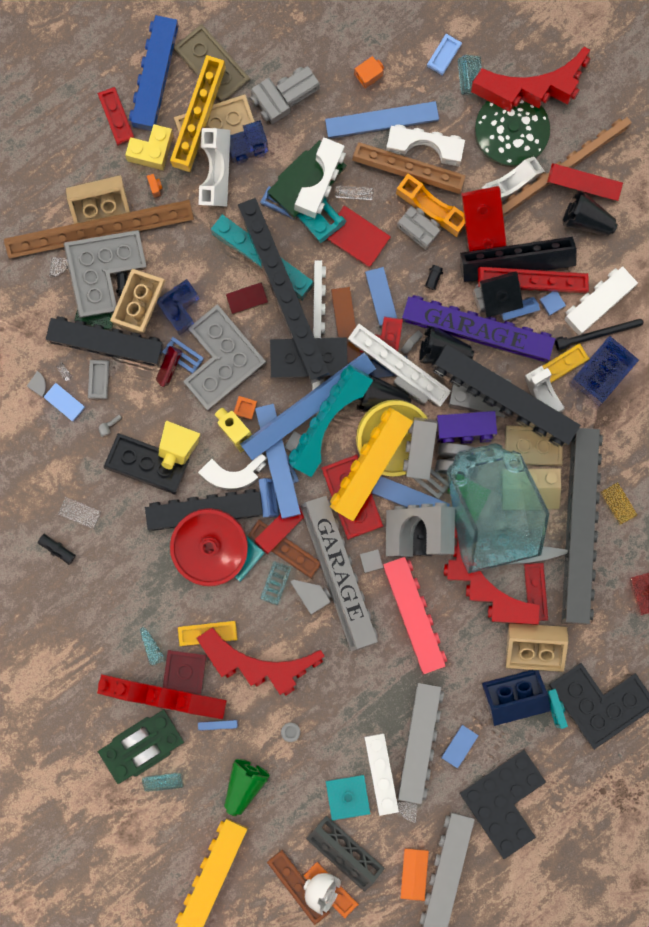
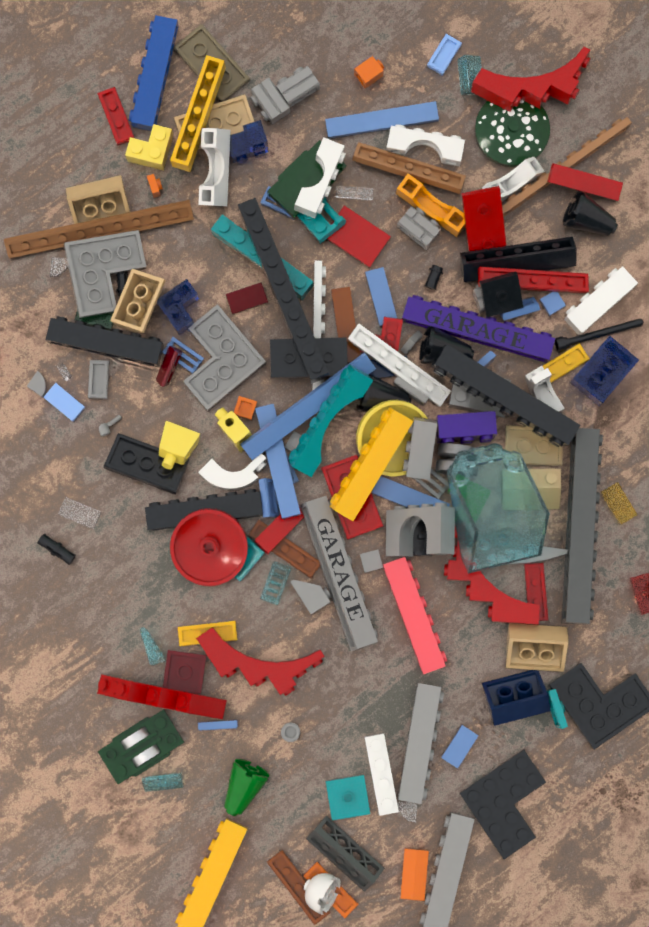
(487, 359): none -> medium blue tile

